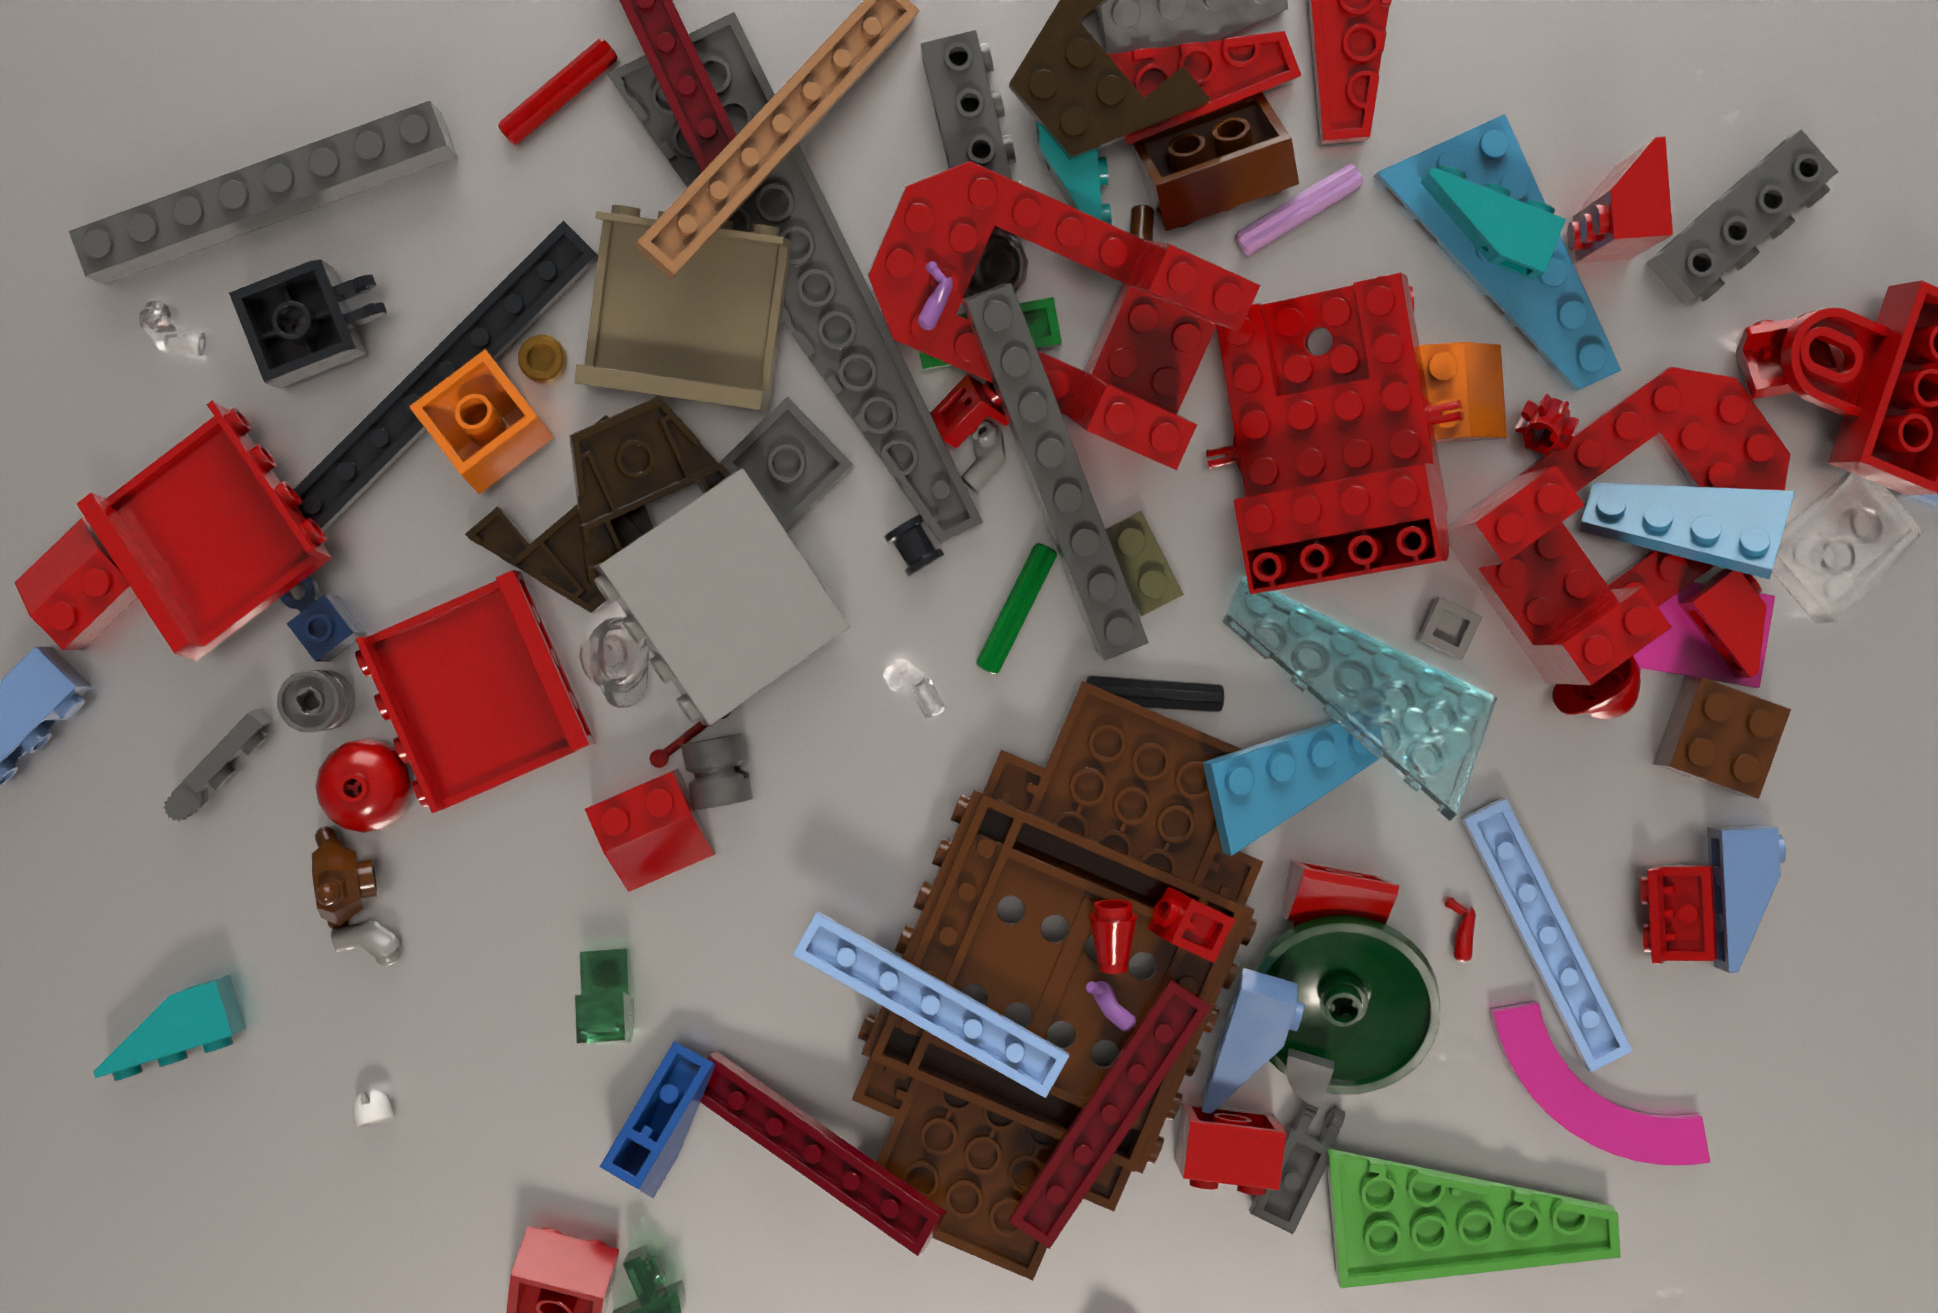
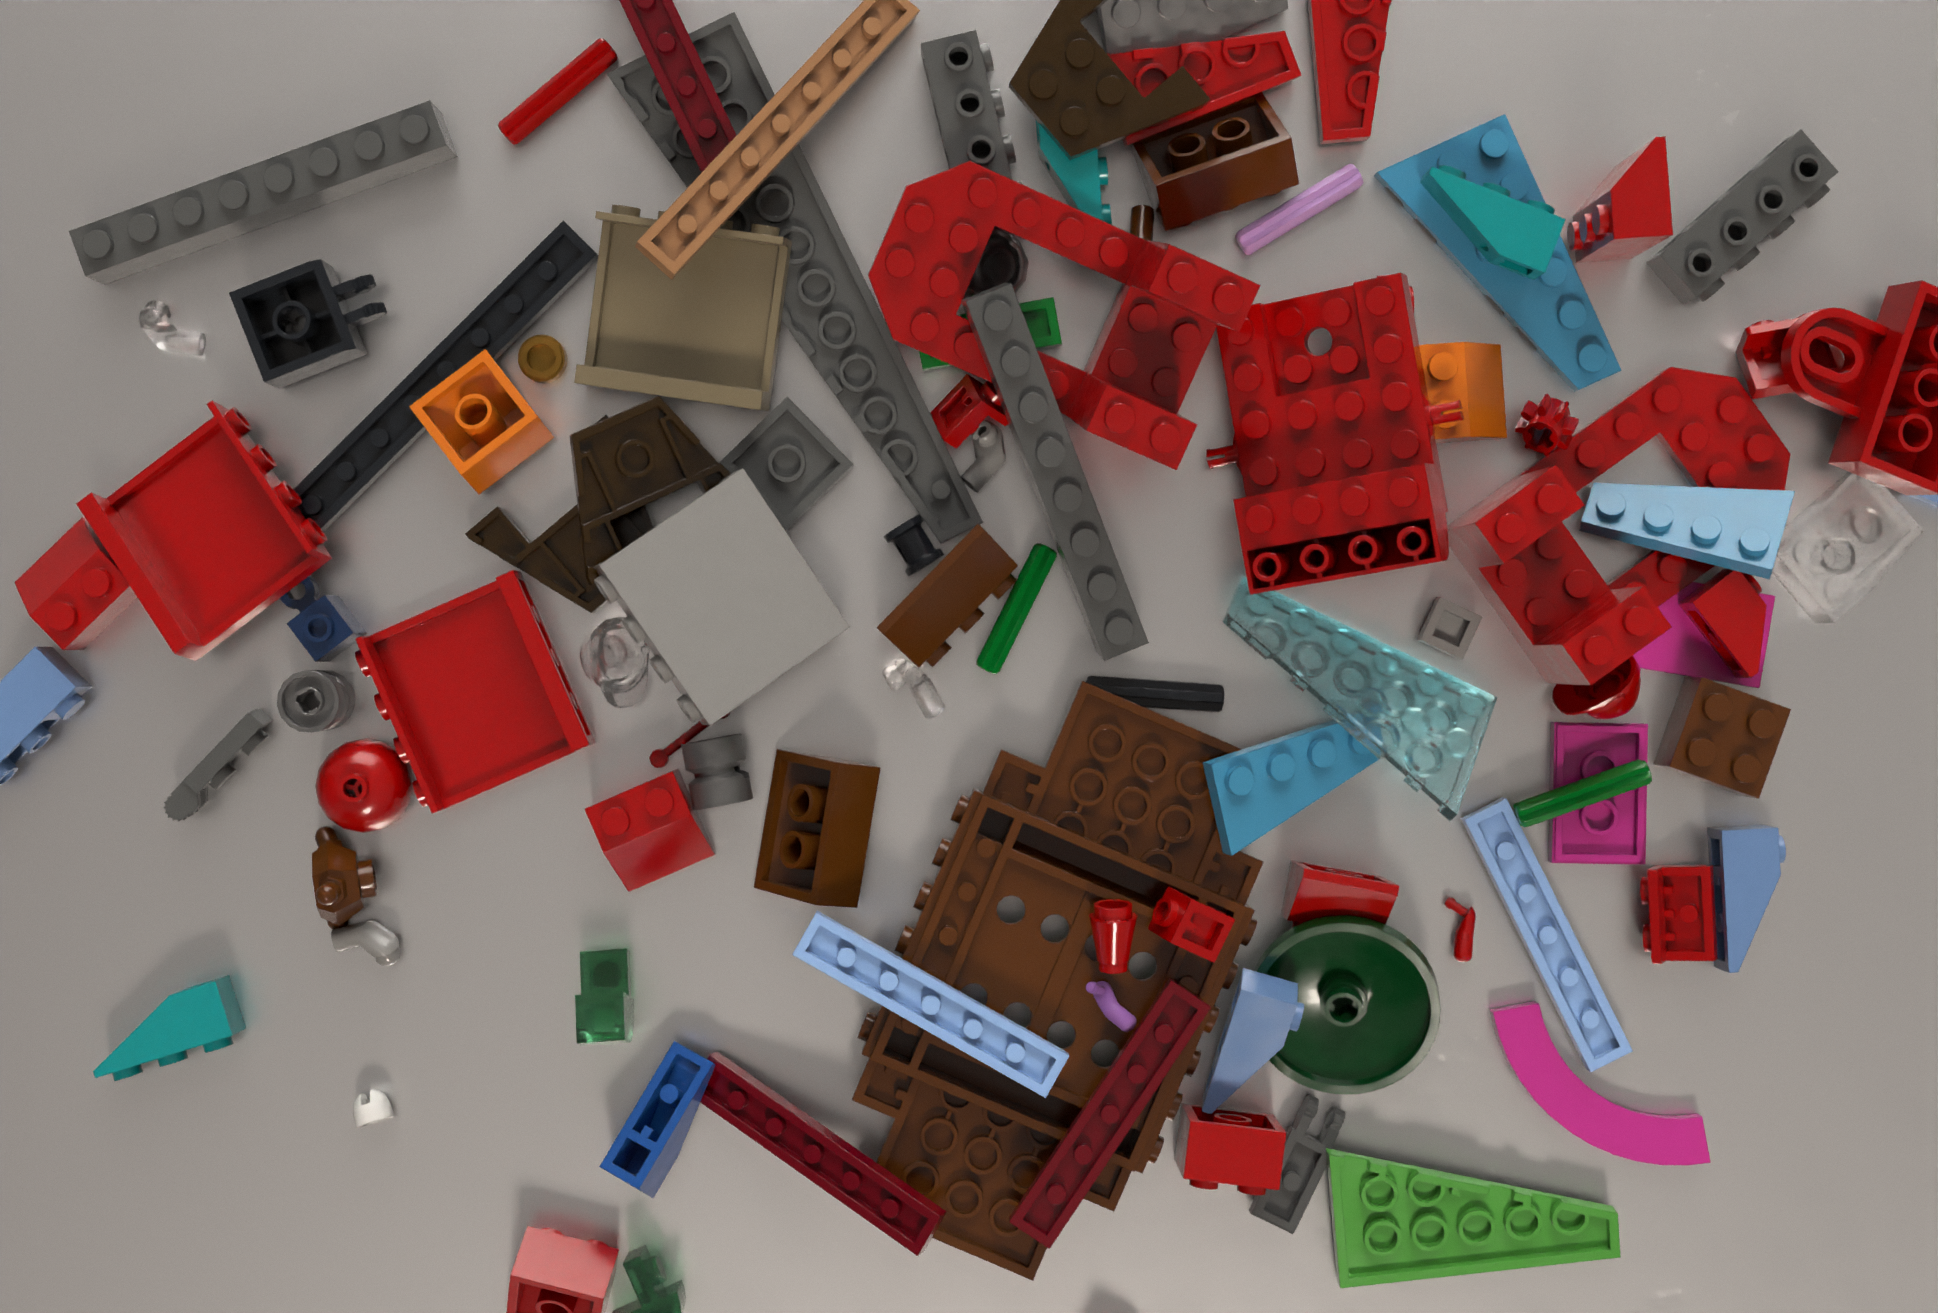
(817, 829): none -> reddish brown slope
(936, 302): medium lavender piece -> none
(949, 598): none -> reddish brown slope
(1143, 564): olive plate -> none
(1309, 1076): dark grey tile -> none
(1582, 793): none -> green axle
(1609, 829): none -> dark pink tile

